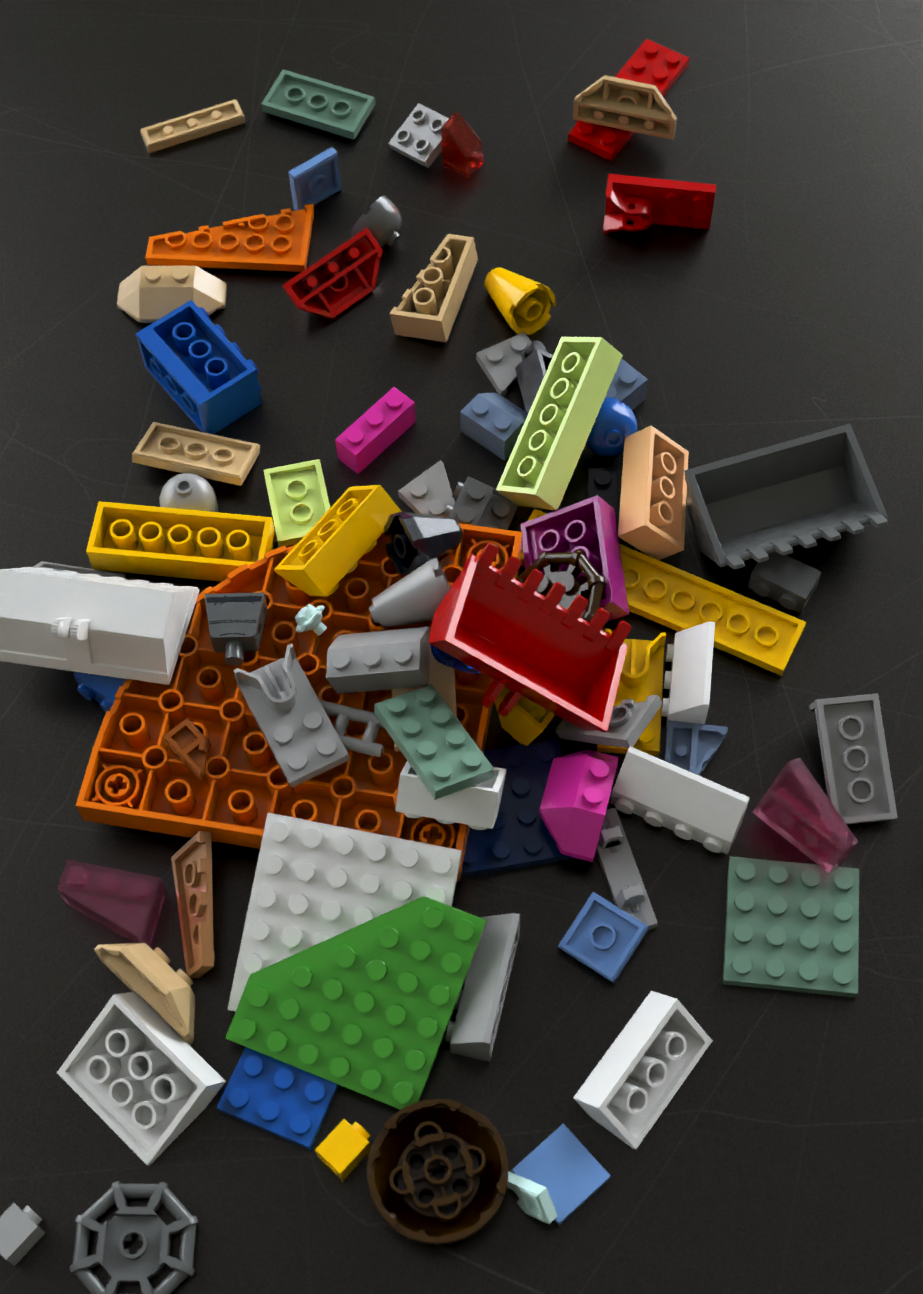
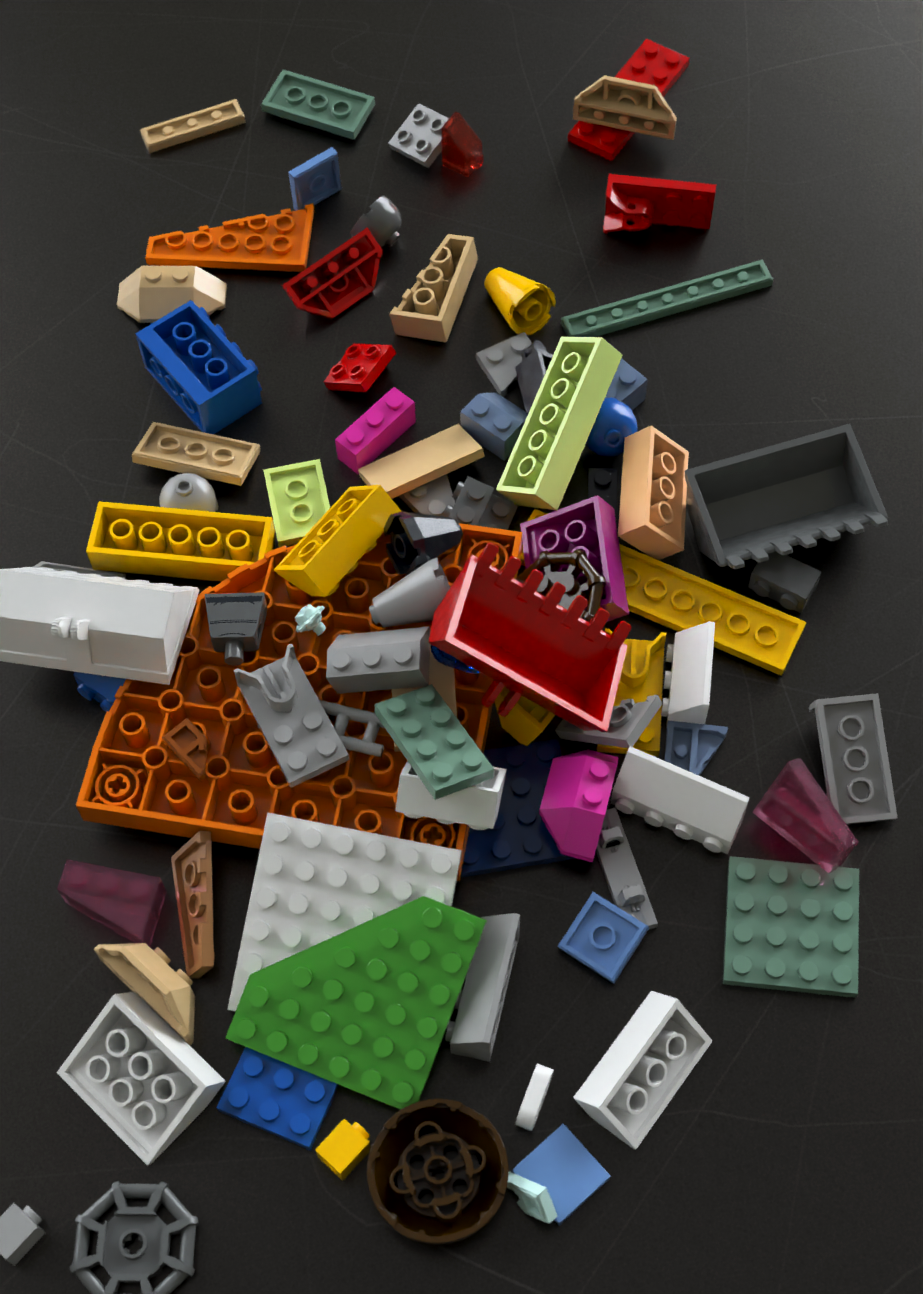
(359, 367): none -> red plate
(422, 461): none -> tan tile
(534, 1097): none -> white beam
(668, 300): none -> sand green tile

